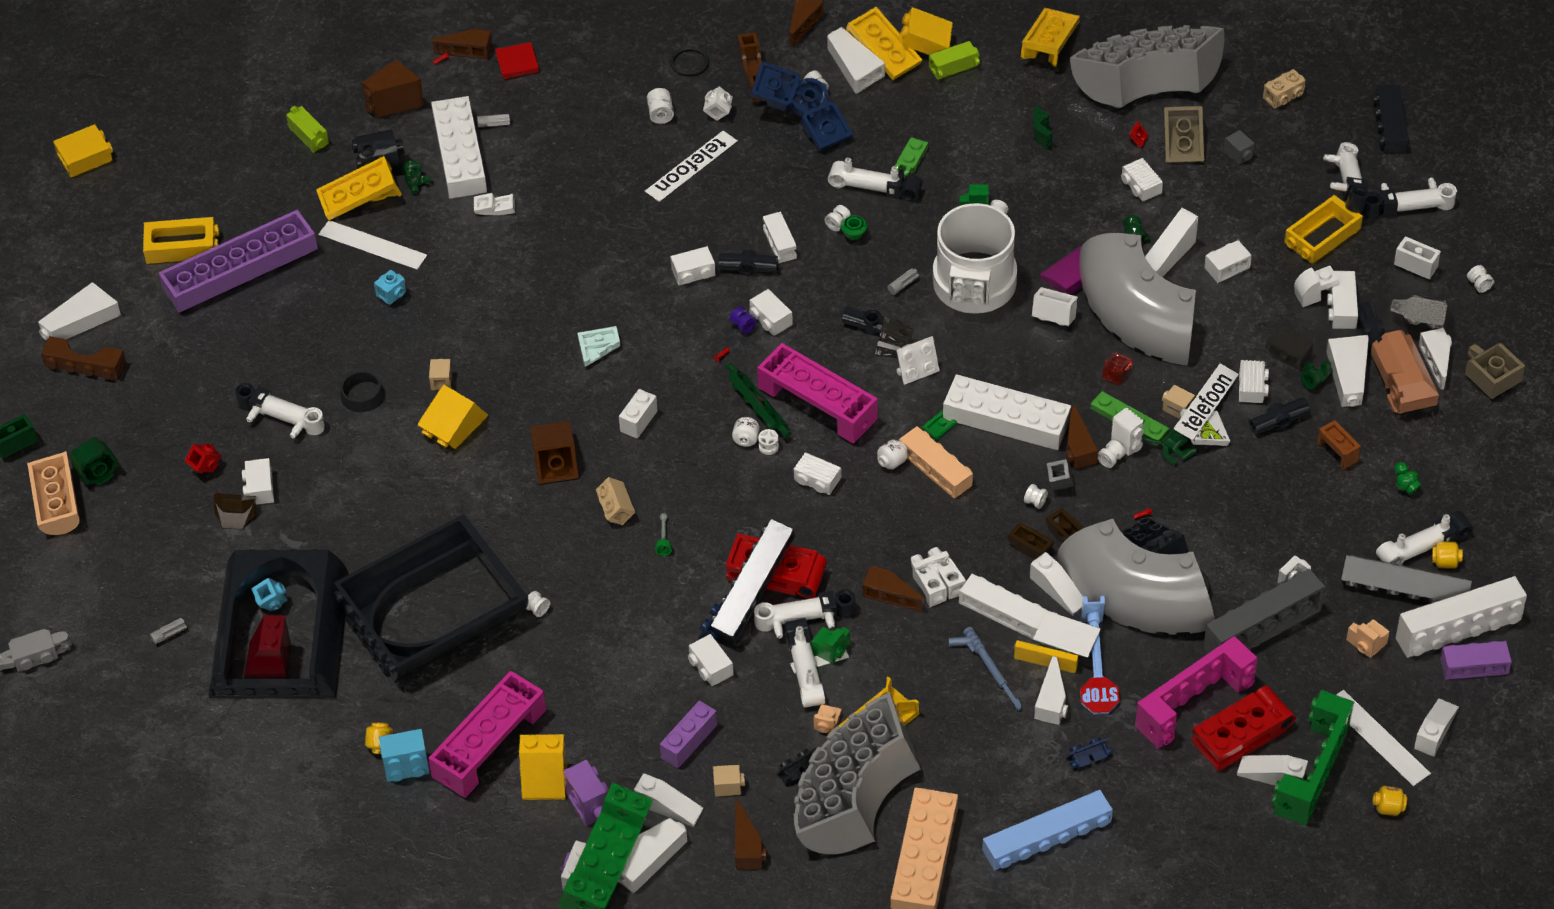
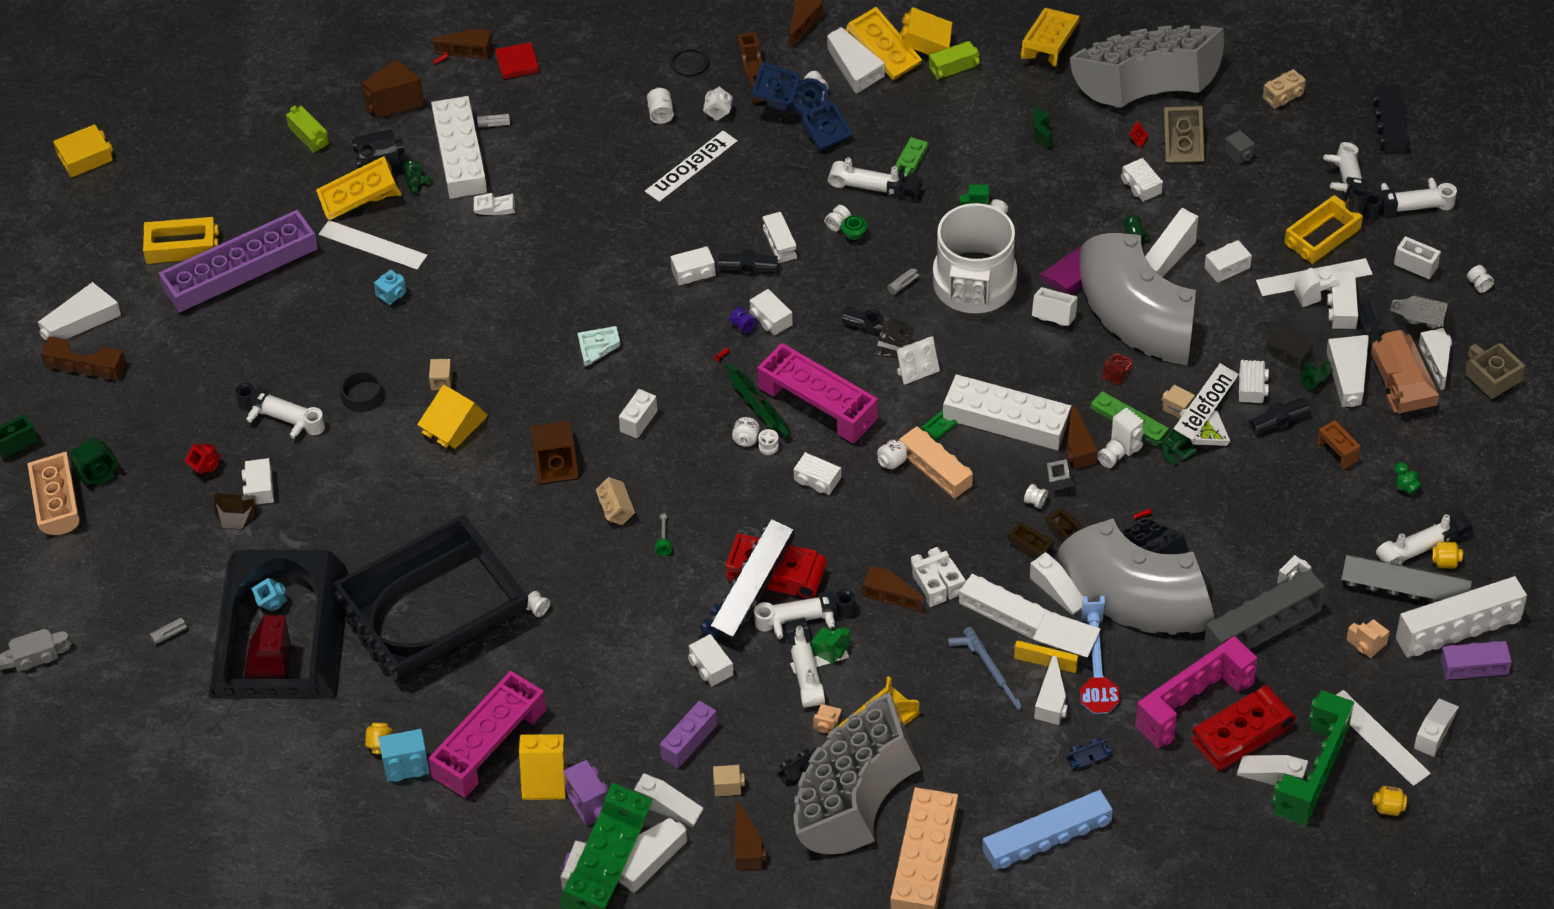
(1286, 282): none -> white sticker

